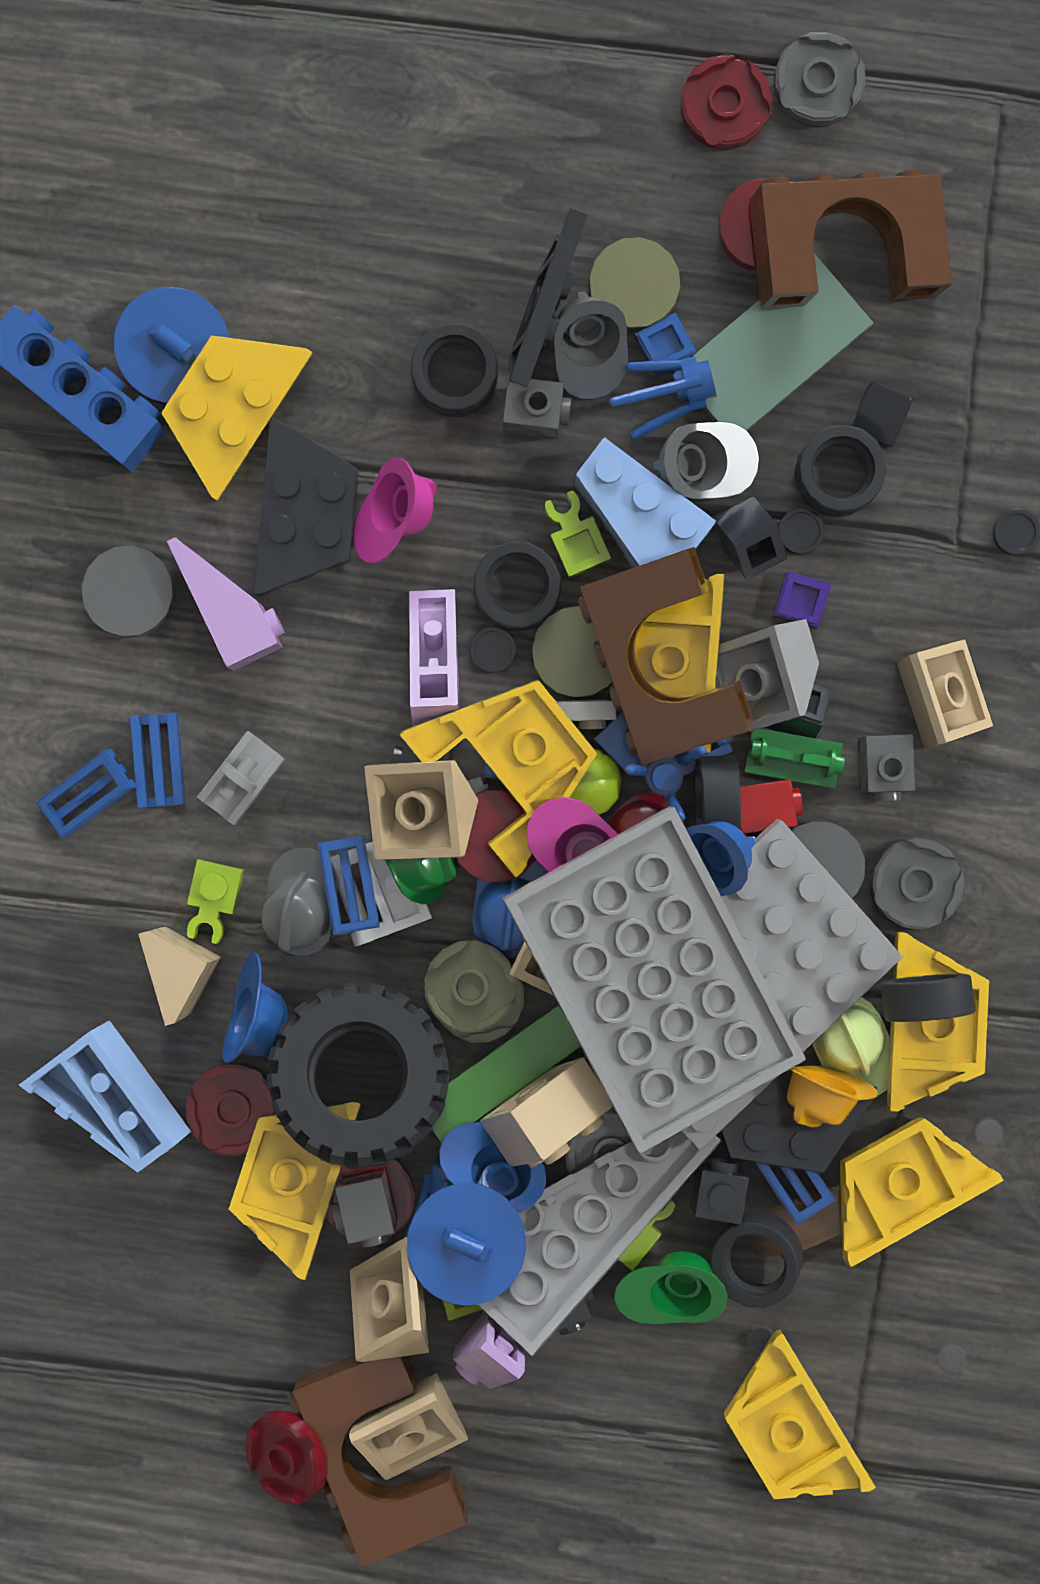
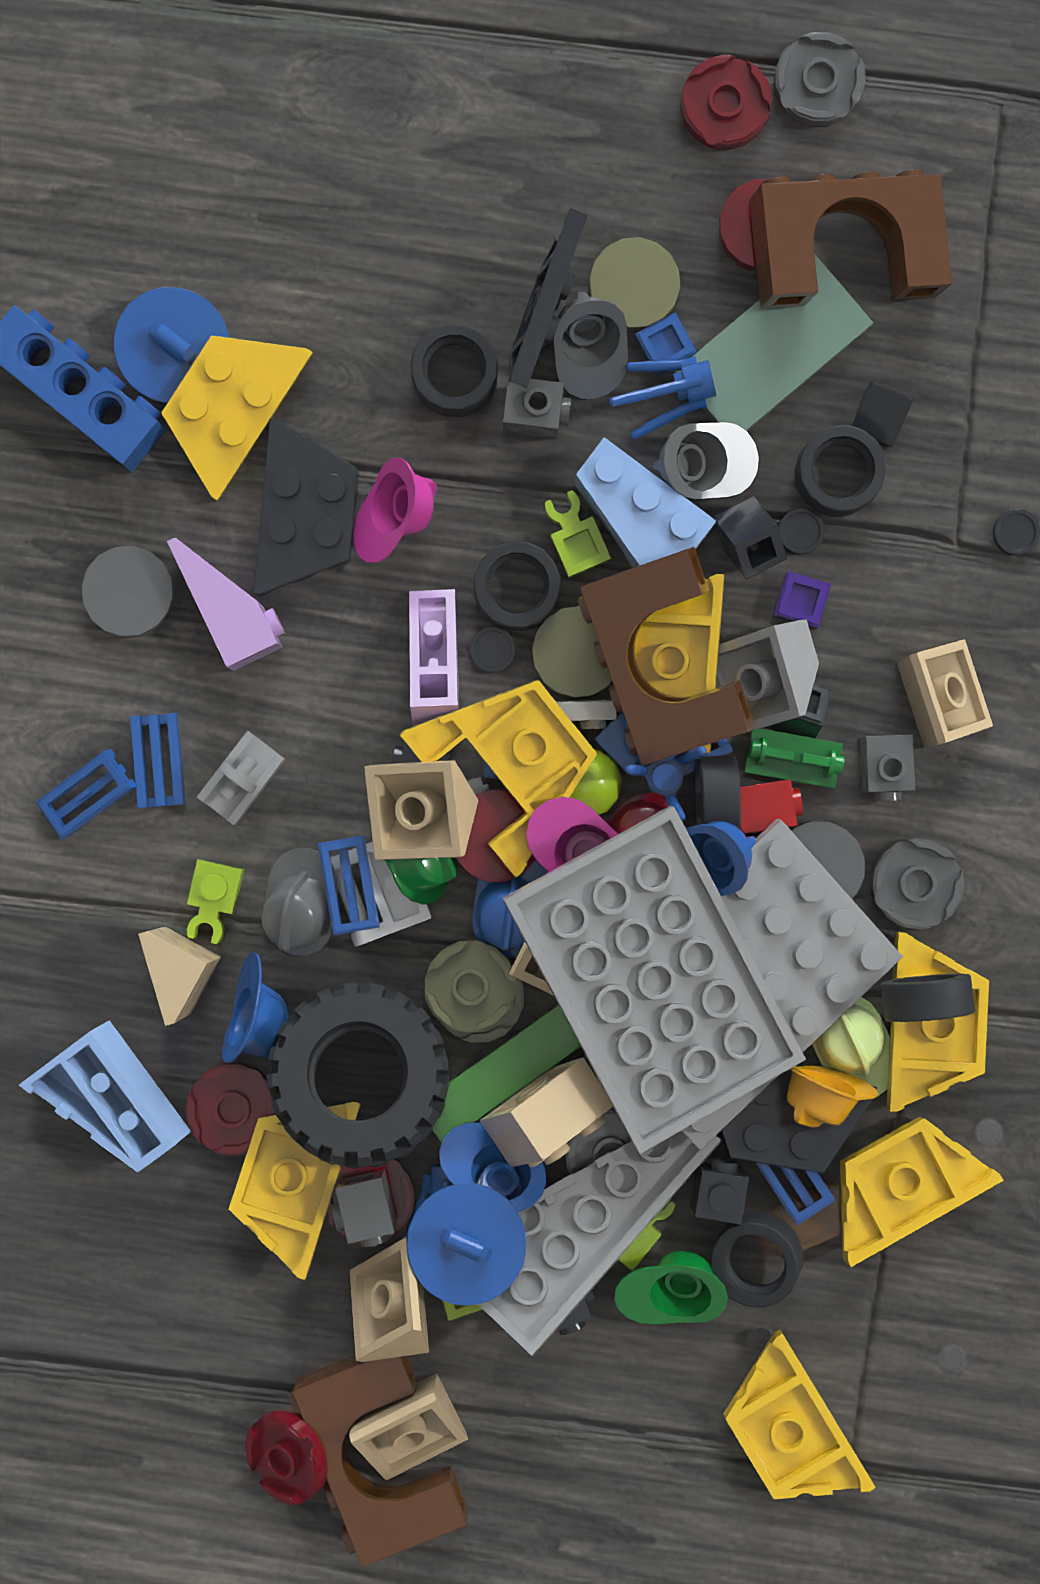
(489, 1354): lavender slope -> none

